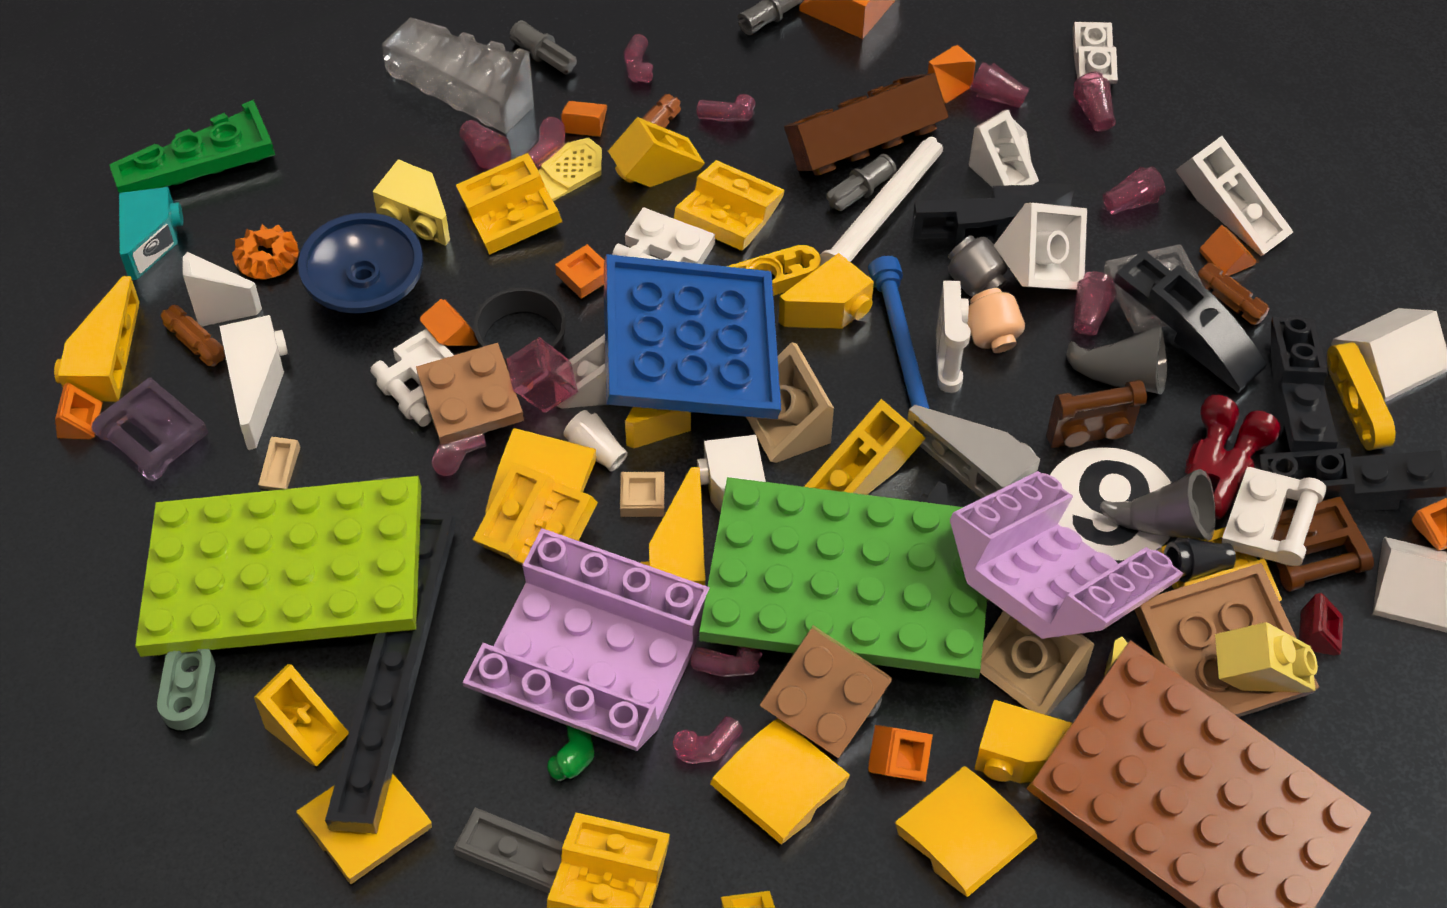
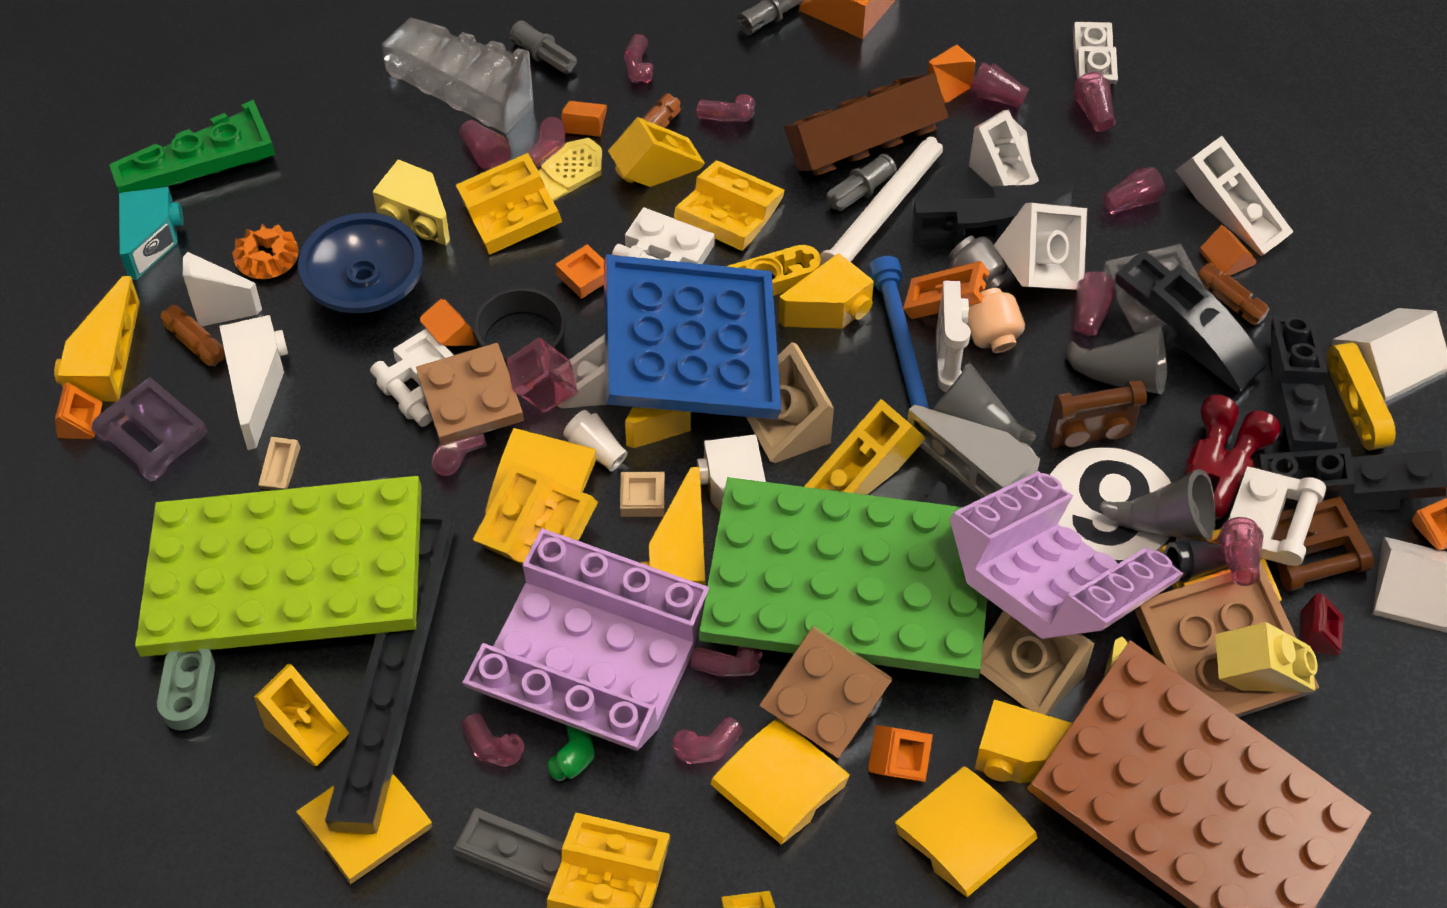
(488, 748): none -> clear pink arm
(926, 290): none -> orange tile
(976, 402): none -> dark grey hat
(1242, 548): none -> clear pink cone

